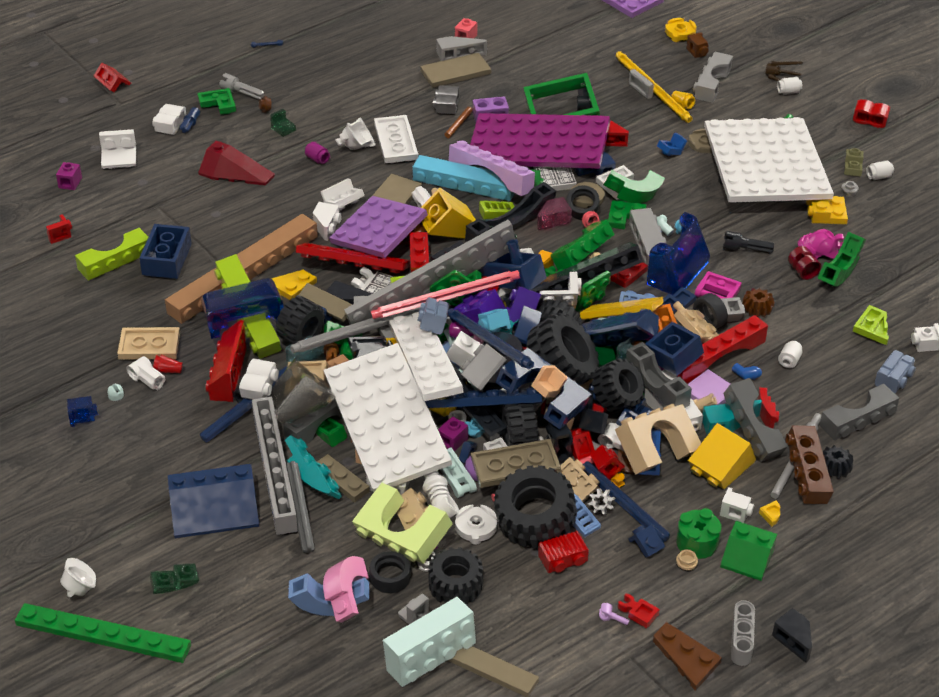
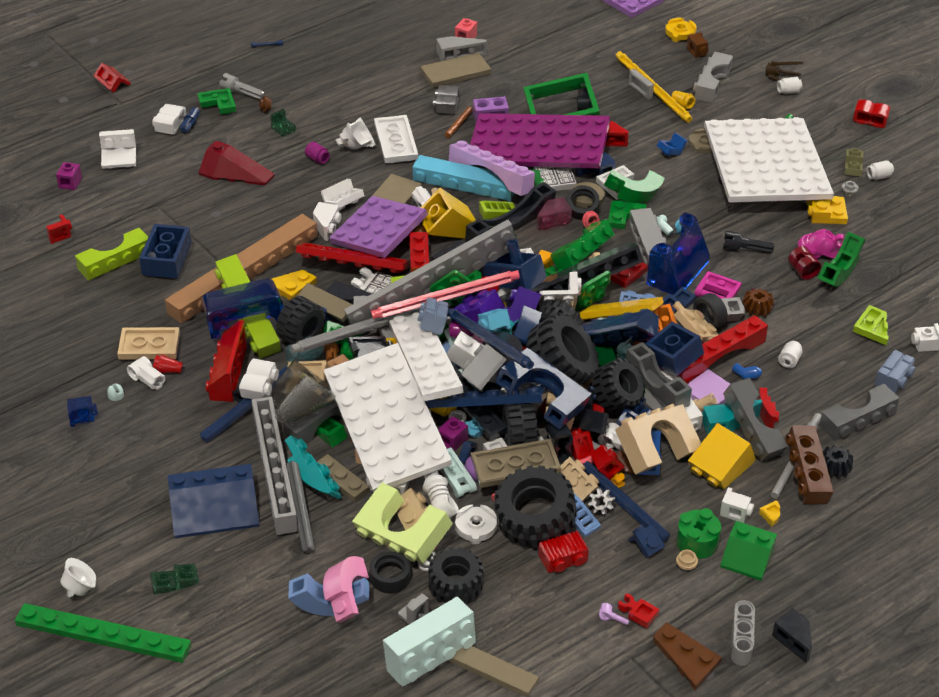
(549, 381): light nougat panel -> none

